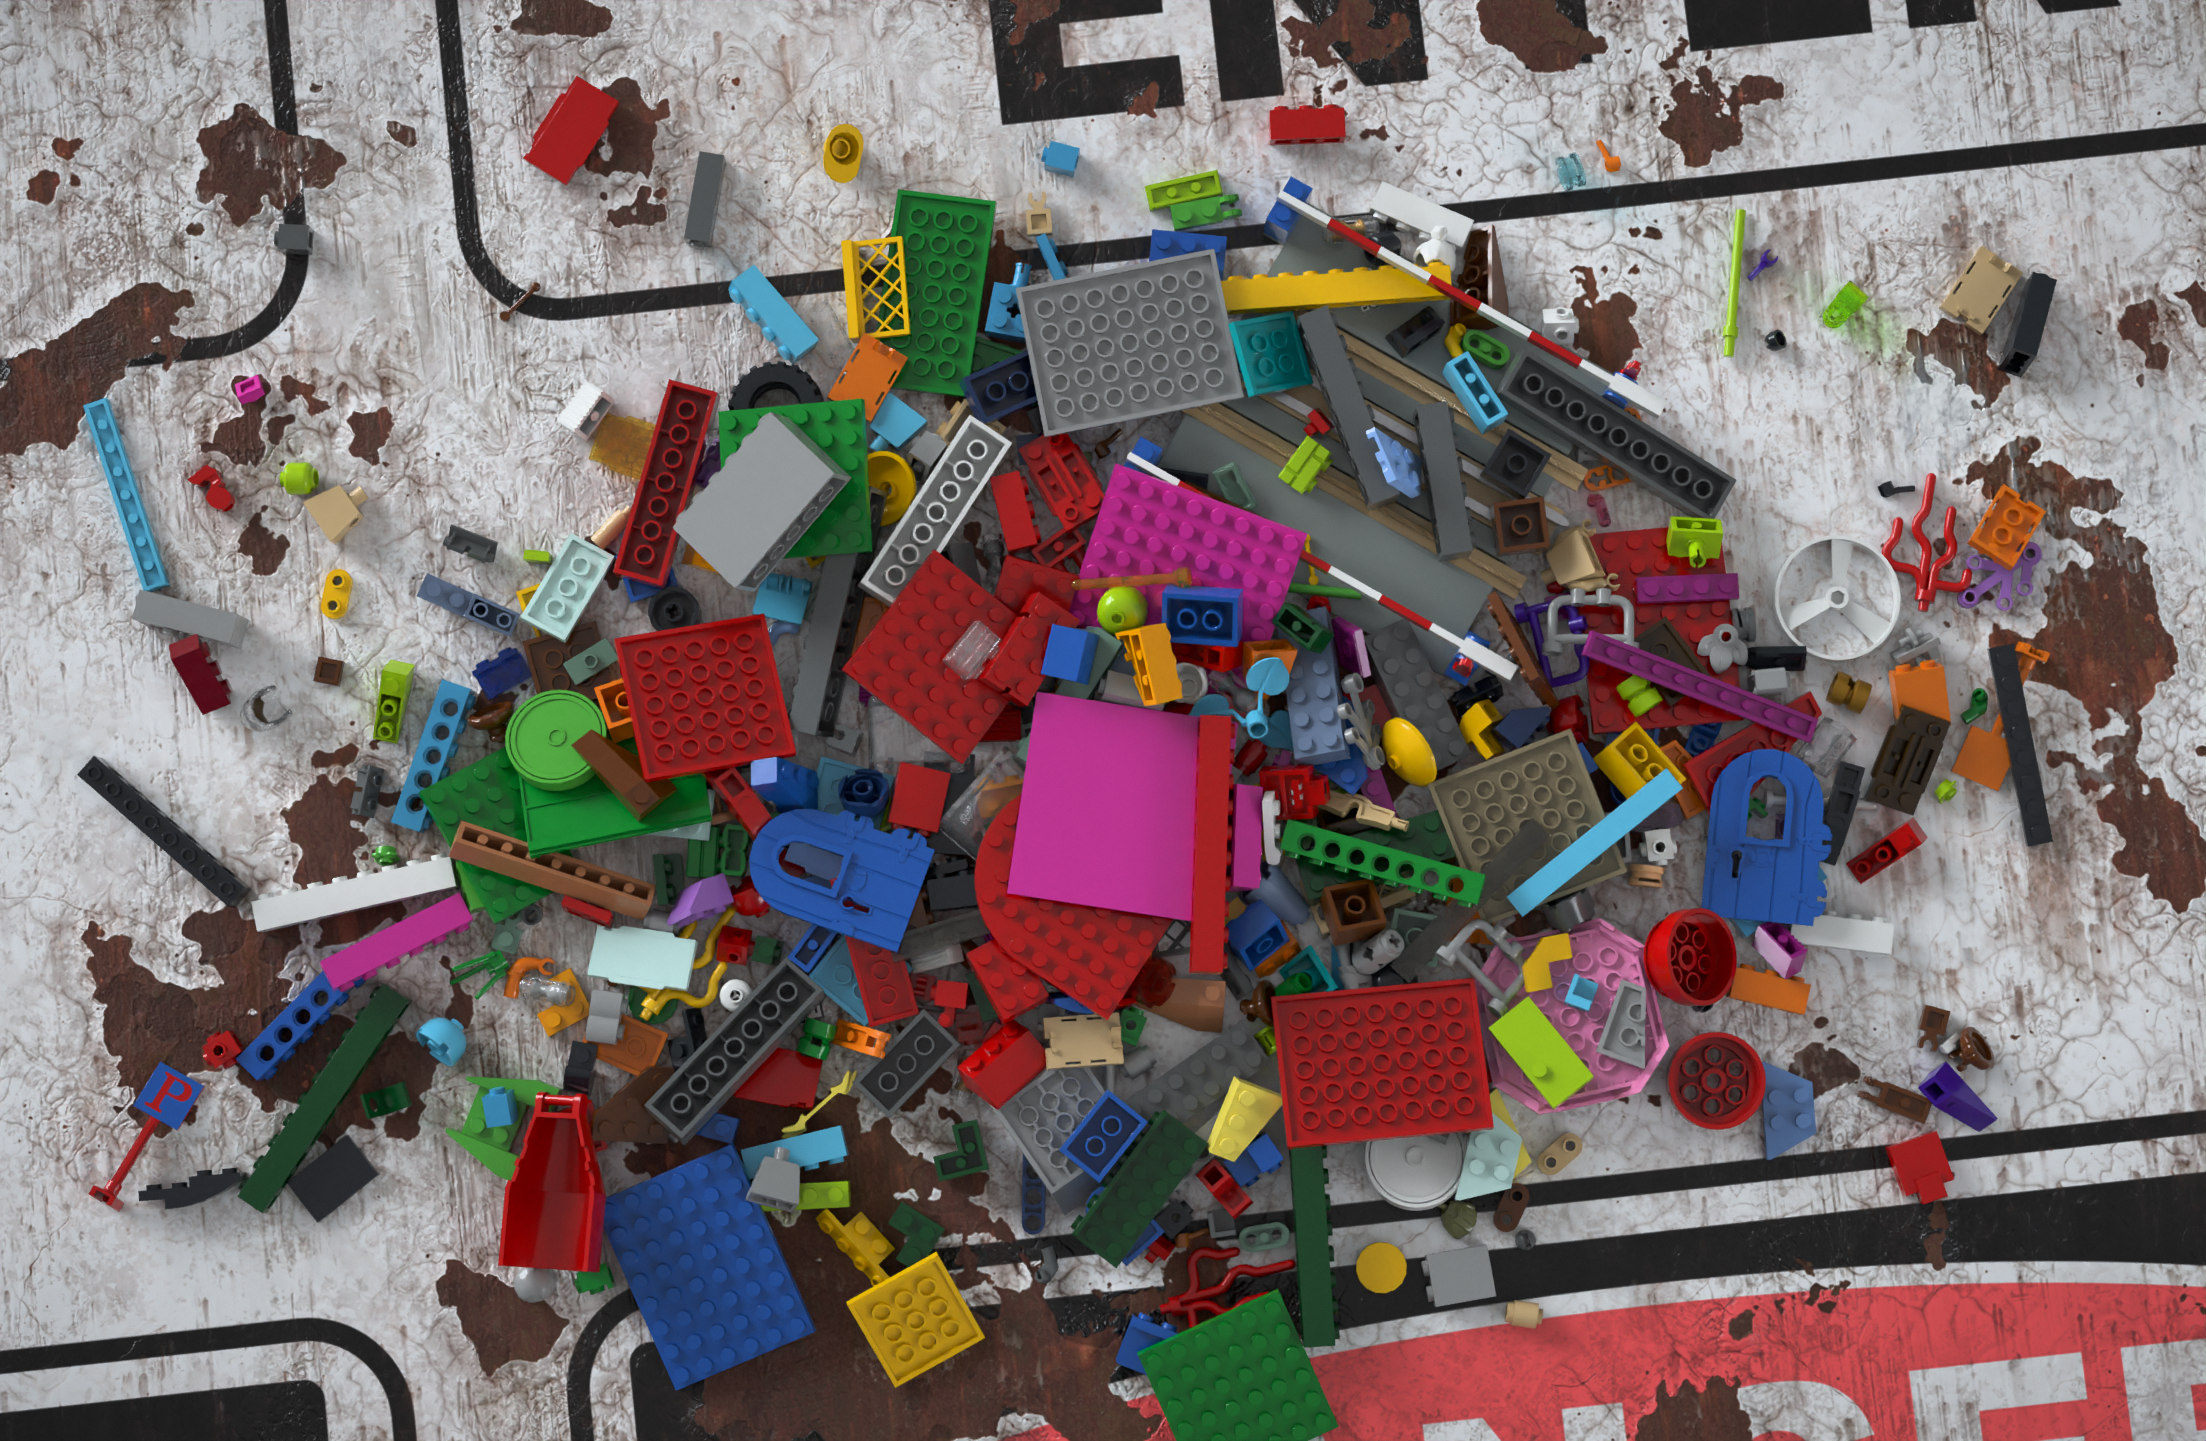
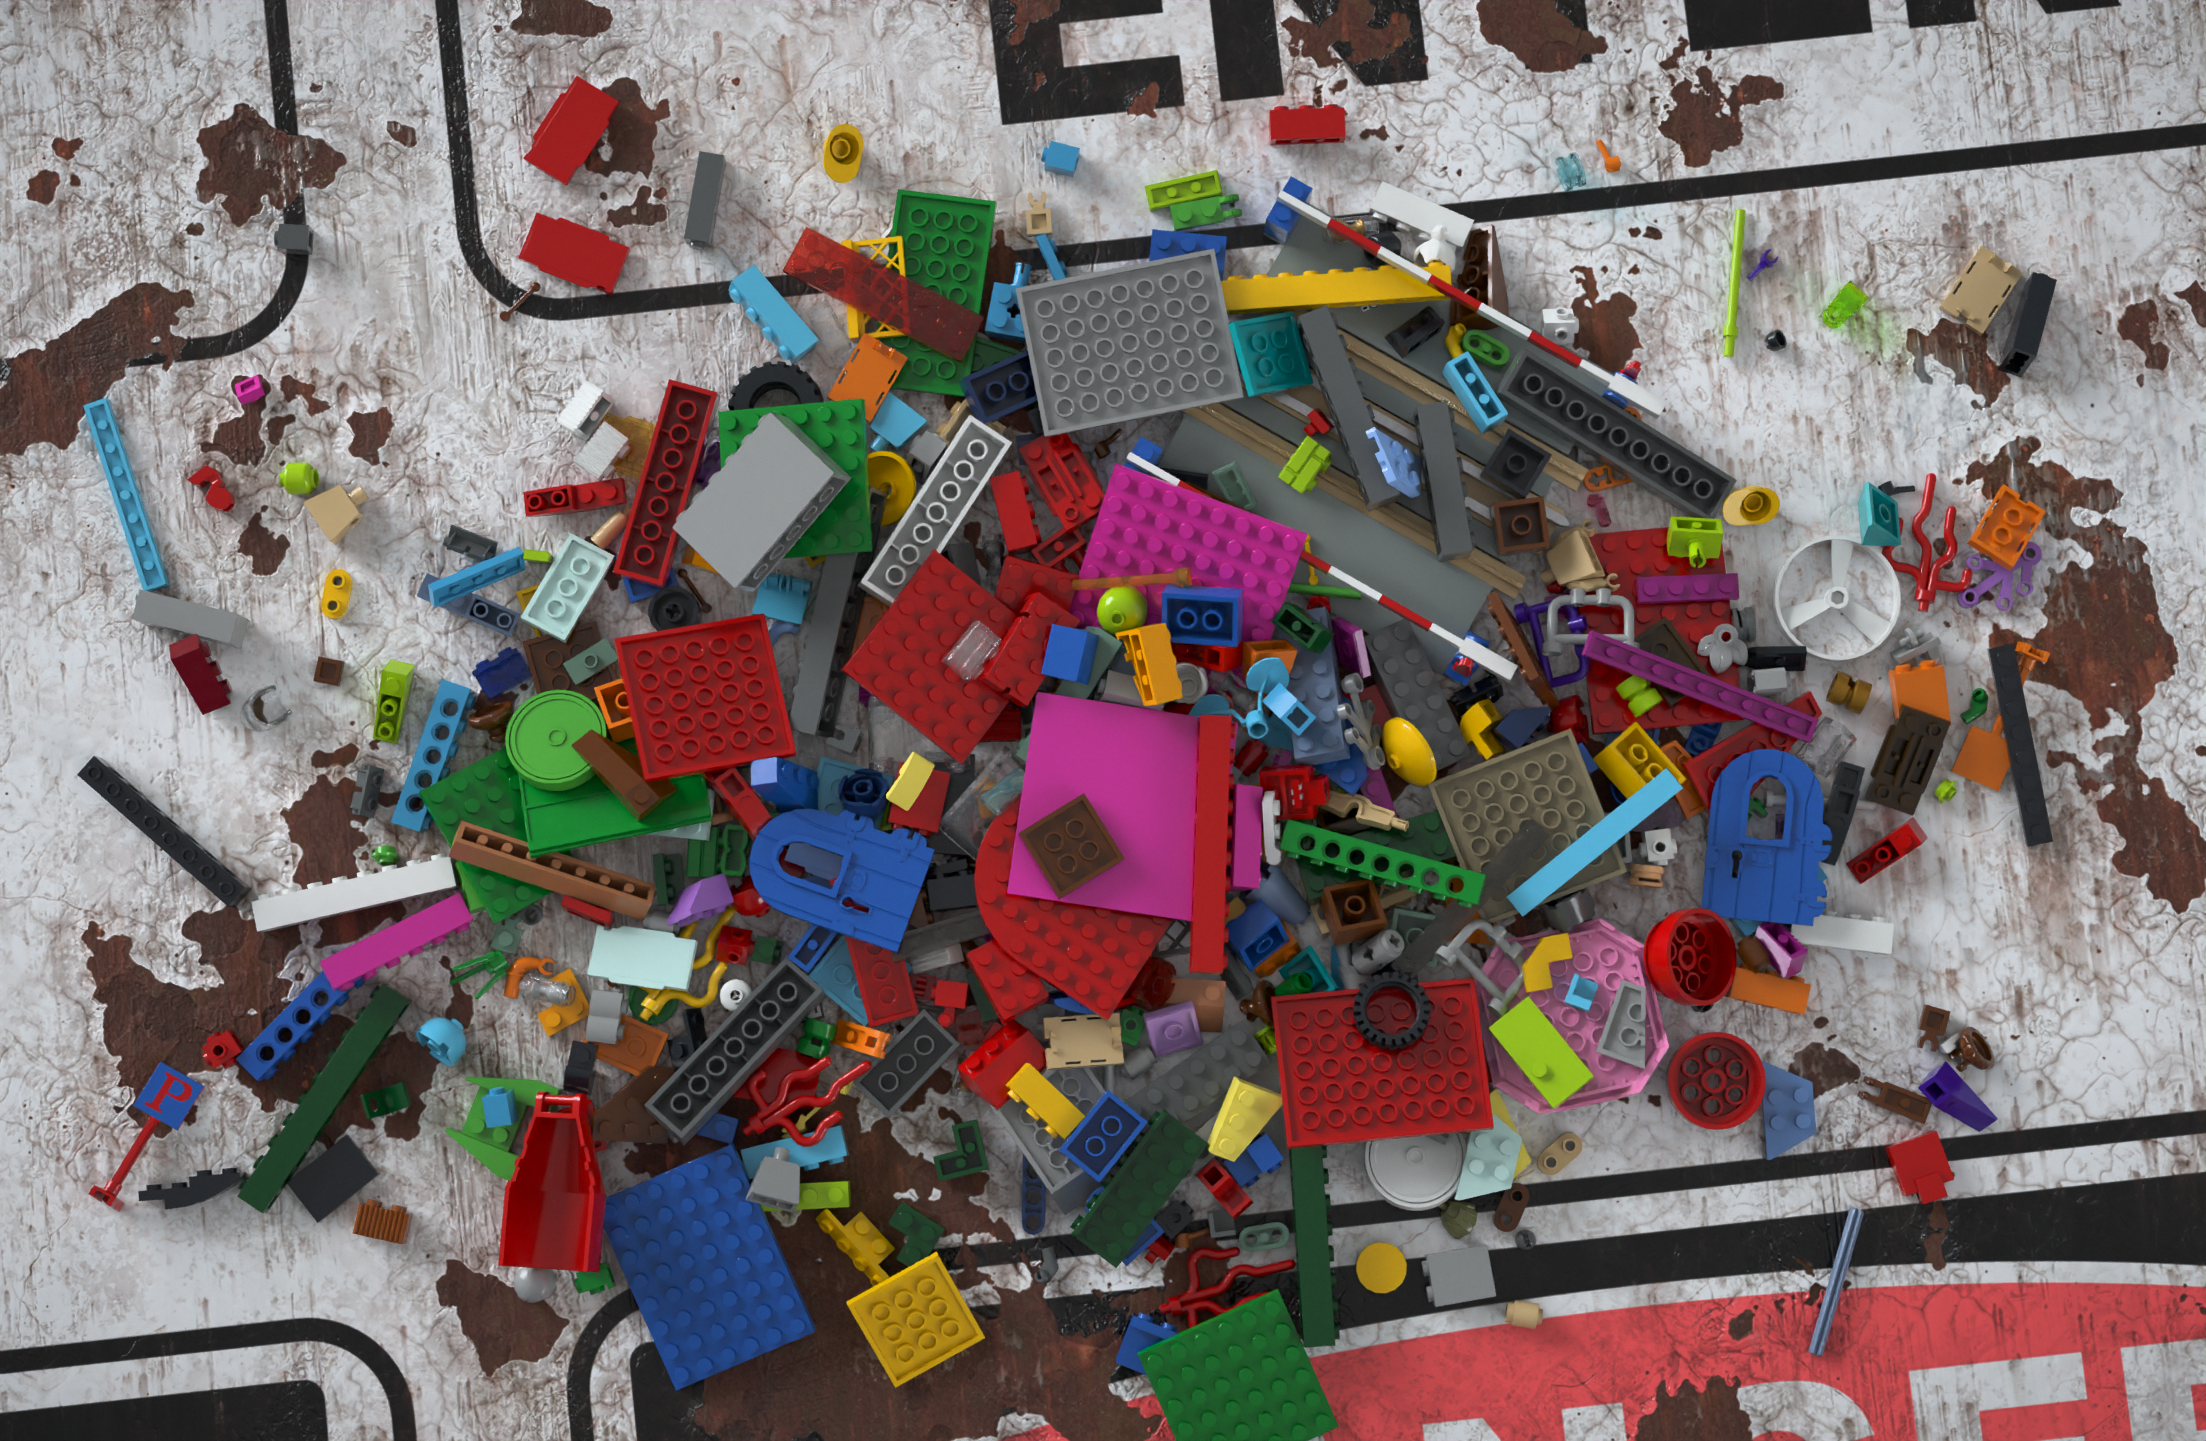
(383, 1222): none -> dark orange brick
(476, 577): none -> dark azure plate
(574, 253): none -> red piece
(575, 498): none -> red slope
(603, 452): none -> white brick
(706, 608): none -> reddish brown hinge
(771, 1115): none -> red plant
(883, 294): none -> clear red plate
(911, 781): none -> light yellow slope
(1004, 793): none -> clear light blue plate
(1044, 1101): none -> yellow brick
(1071, 846): none -> reddish brown plate
(1173, 1029): none -> lavender tile
(1289, 709): none -> dark azure slope
(1387, 981): none -> black tyre
(1750, 506): none -> yellow piece
(1753, 953): none -> reddish brown brick
(1836, 1281): none -> sand blue axle
(1878, 518): none -> teal slope

